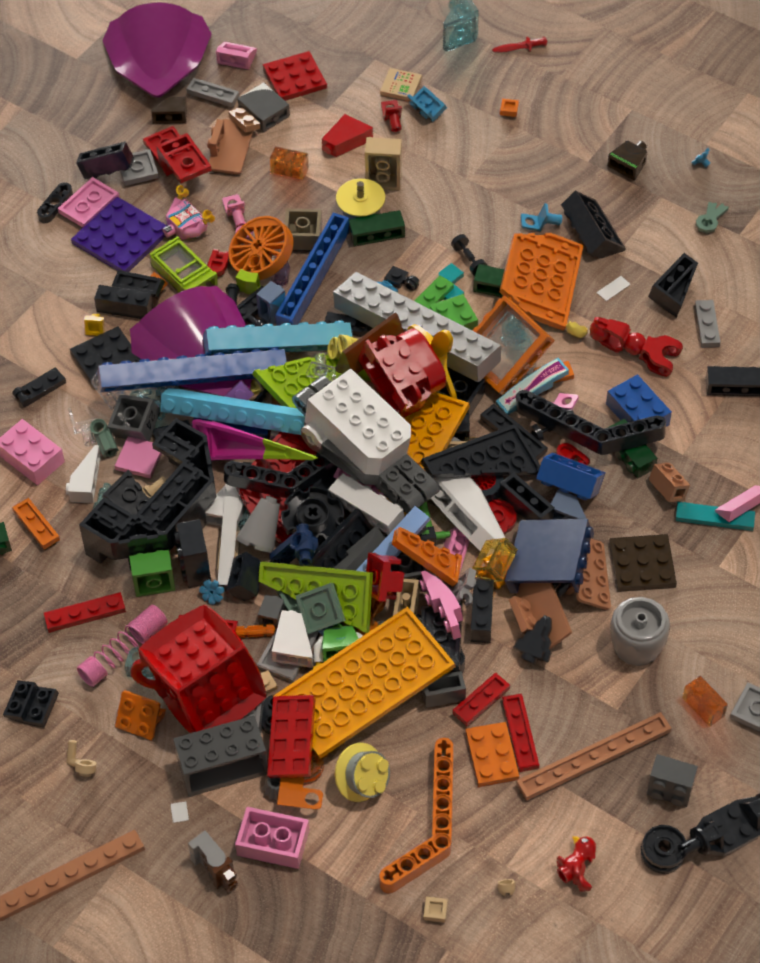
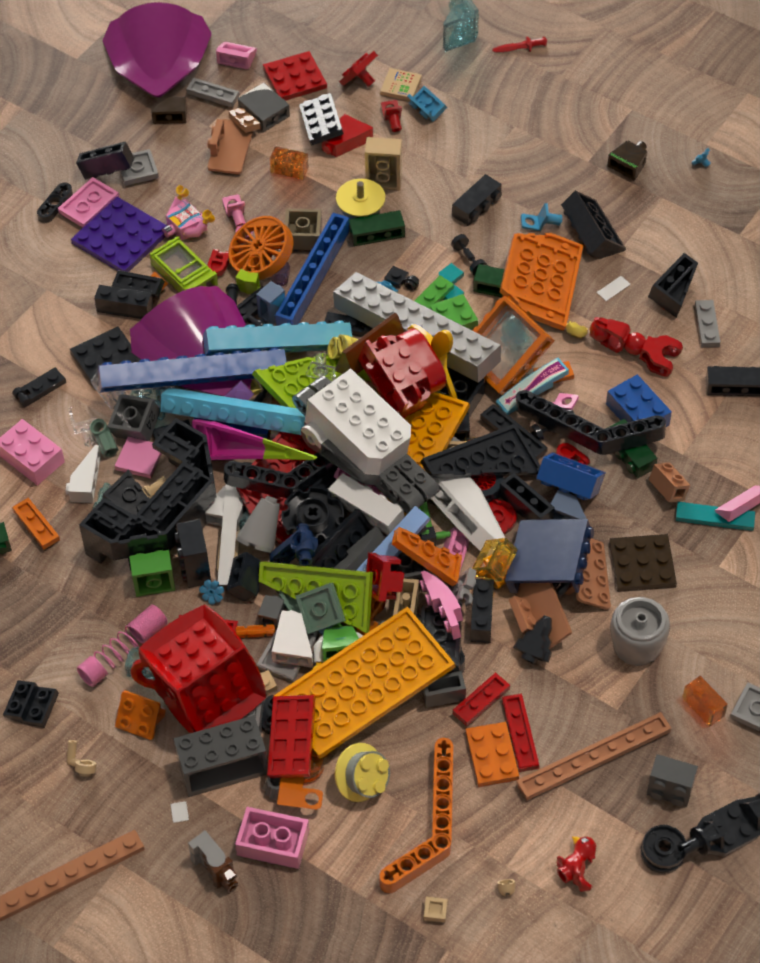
(84, 612): red plate -> none
(94, 325): yellow tile -> none
(177, 154): red bracket -> none
(321, 119): none -> plate
(359, 69): none -> red plate
(476, 200): none -> black brick
(509, 107): orange plate -> none
(708, 222): sand green piece -> none

